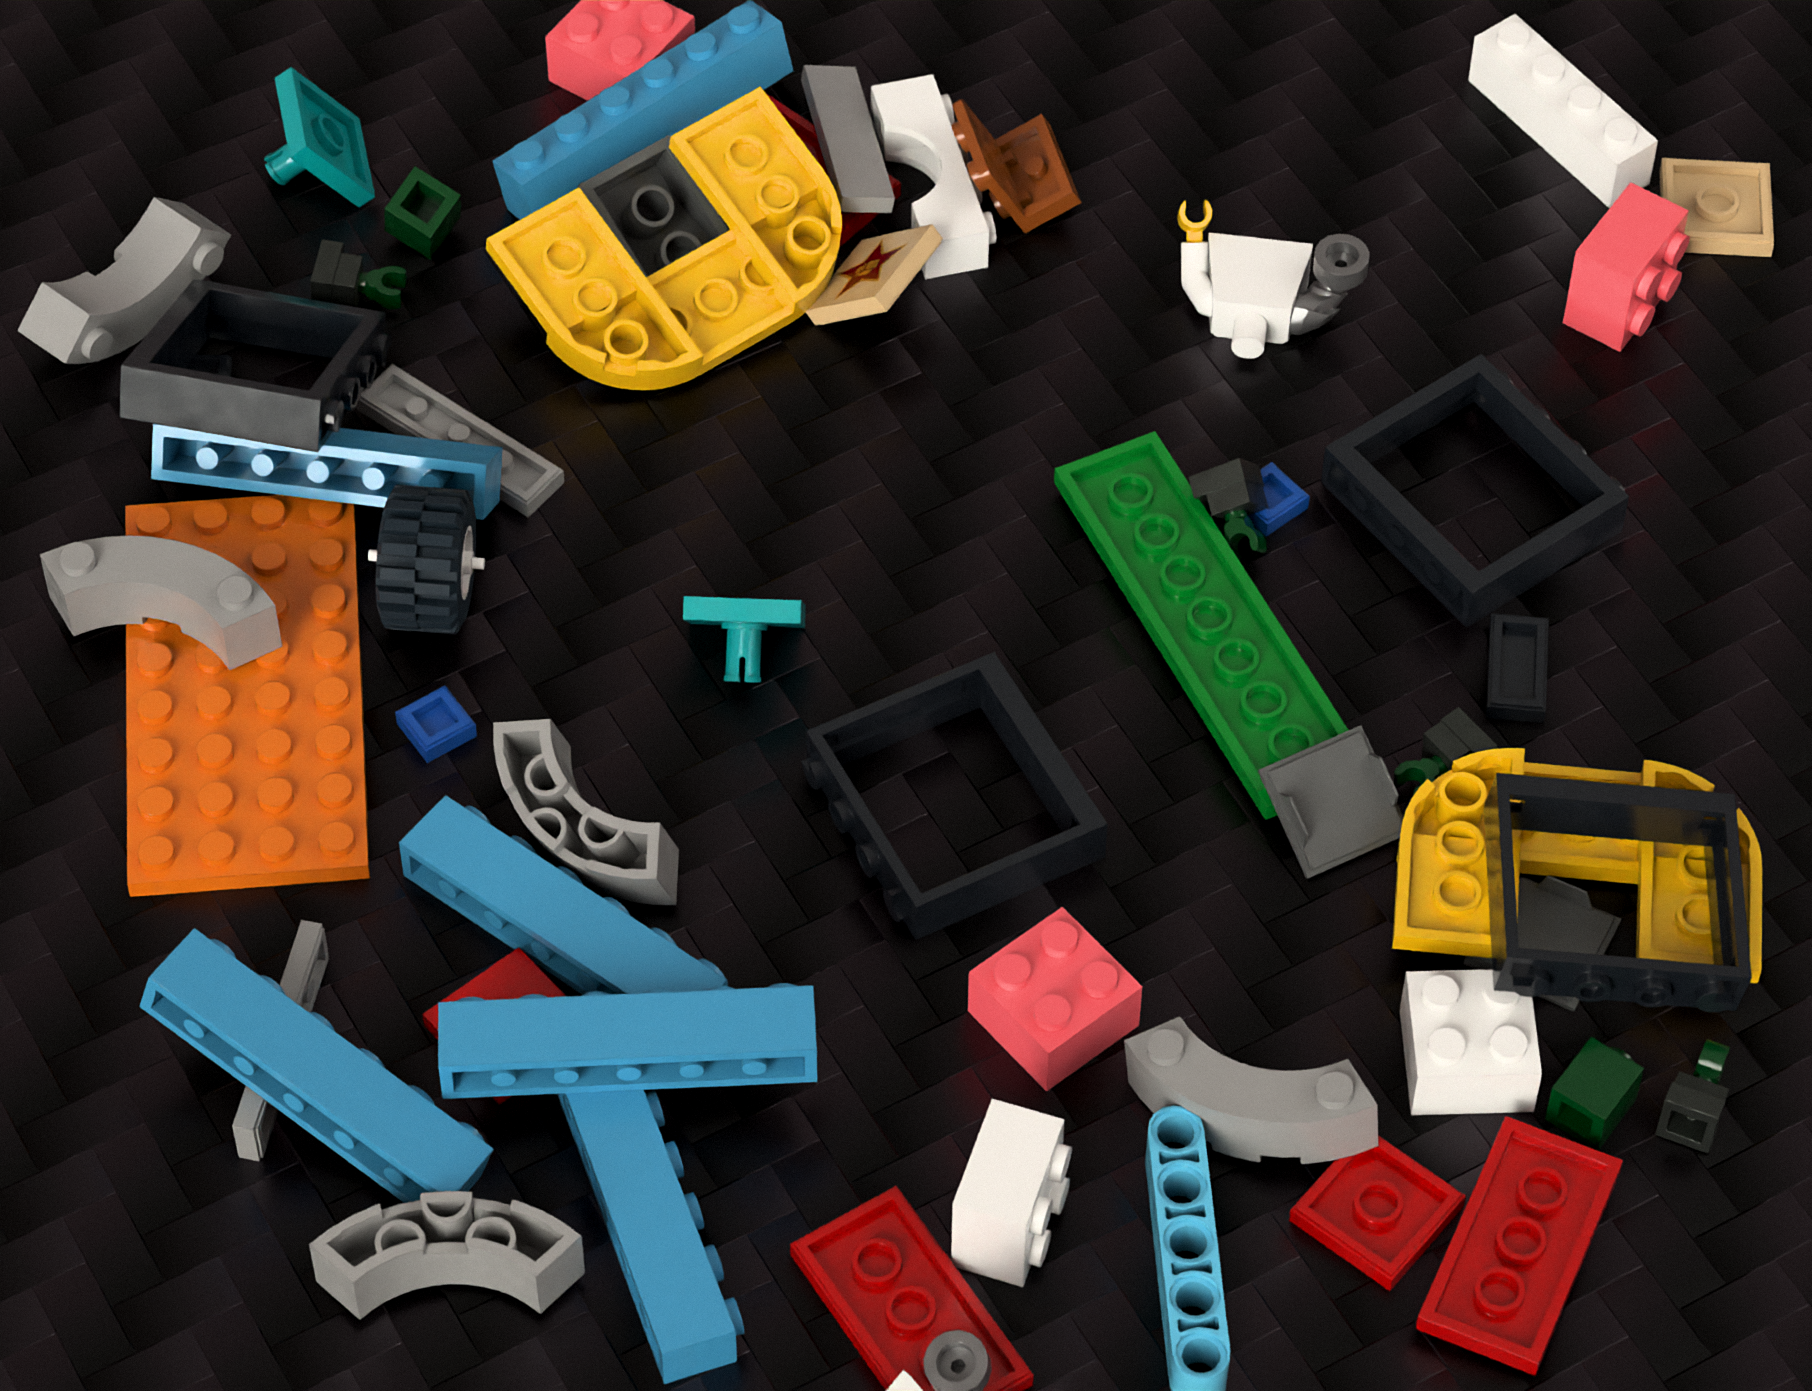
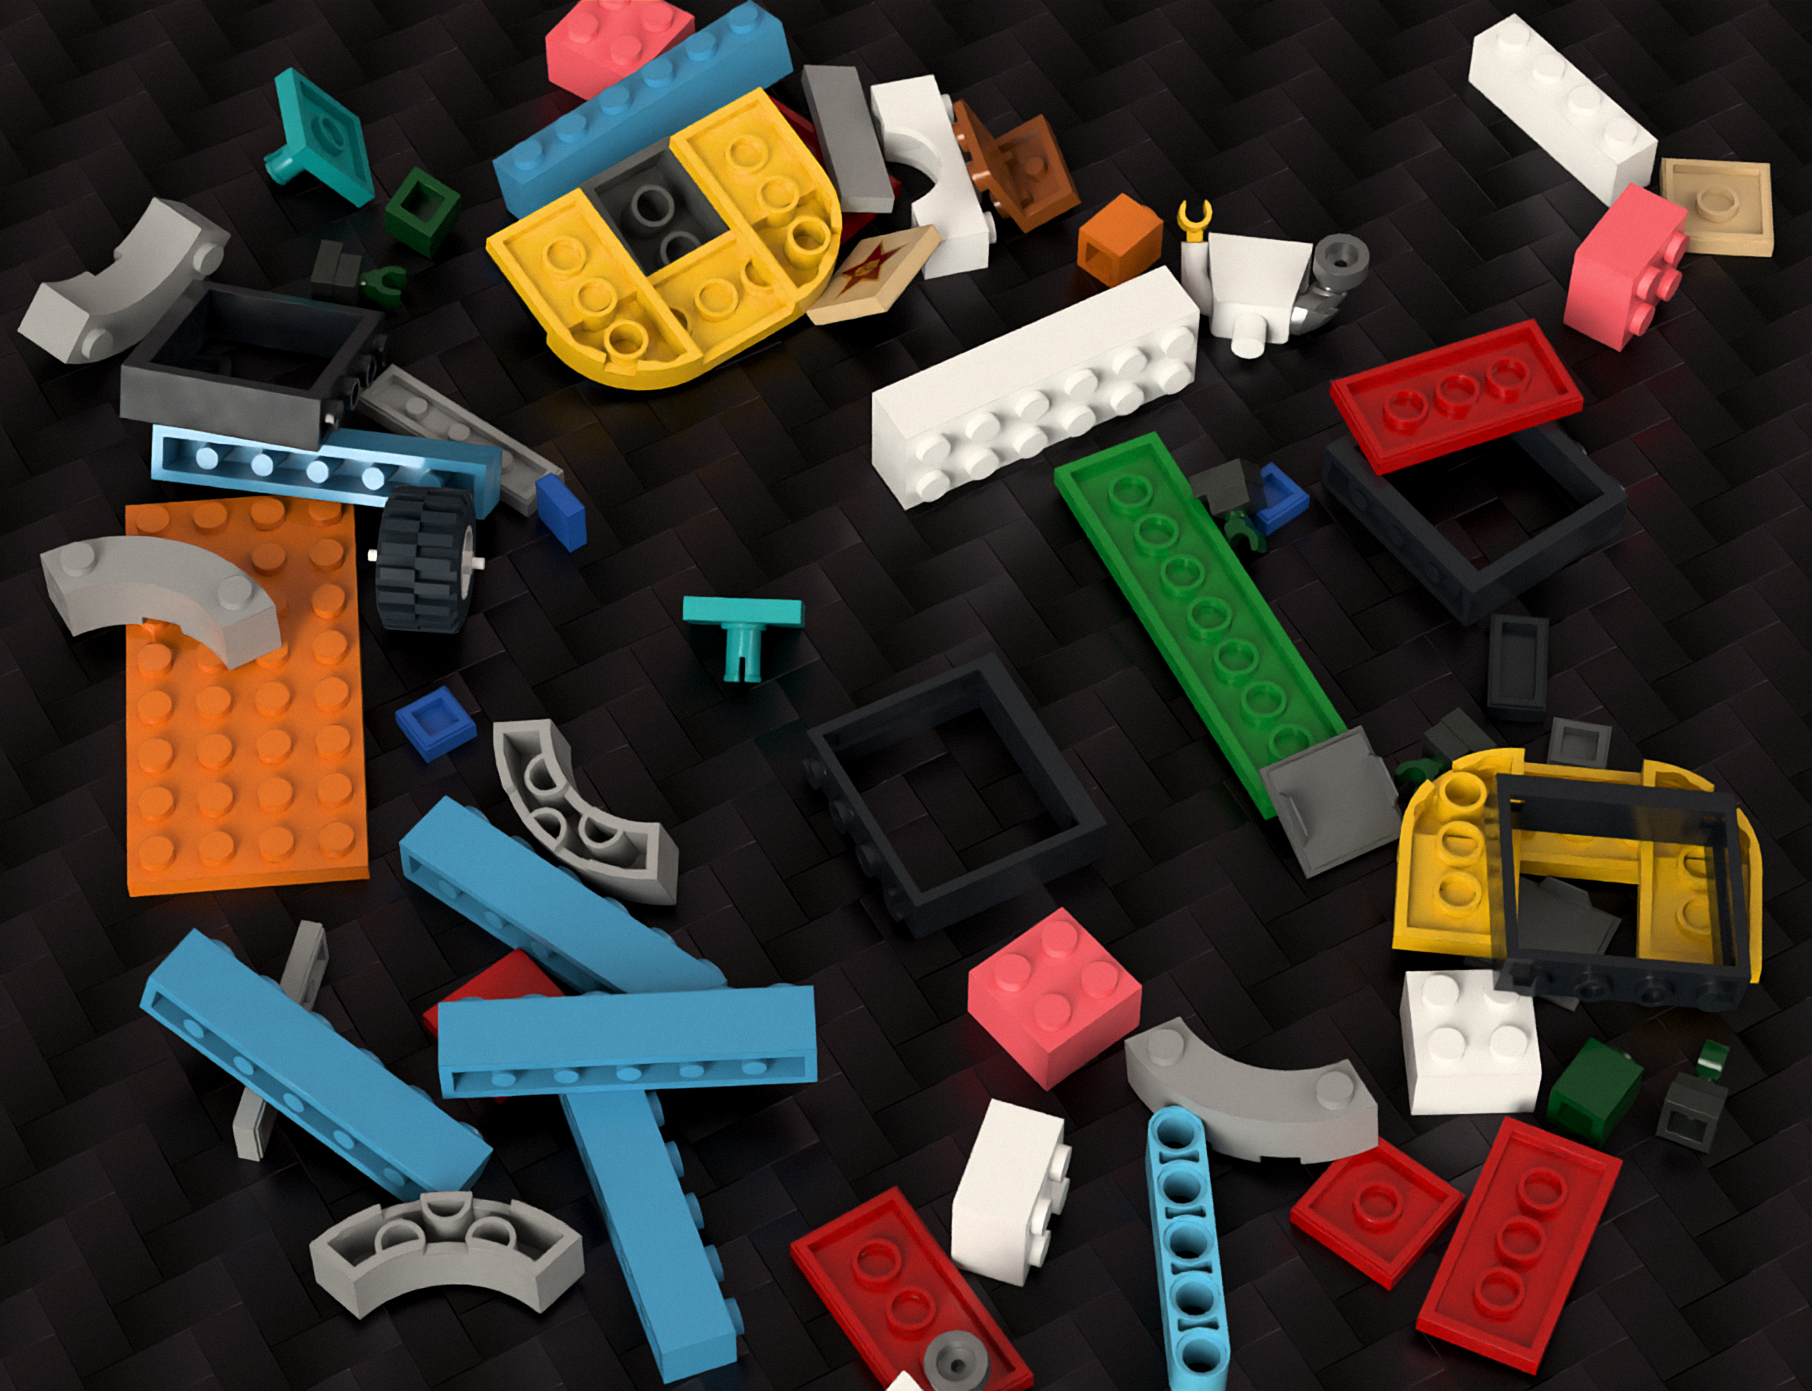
(561, 511): none -> blue tile
(1034, 387): none -> white brick
(1120, 241): none -> orange brick
(1455, 396): none -> red tile
(1578, 744): none -> dark grey tile

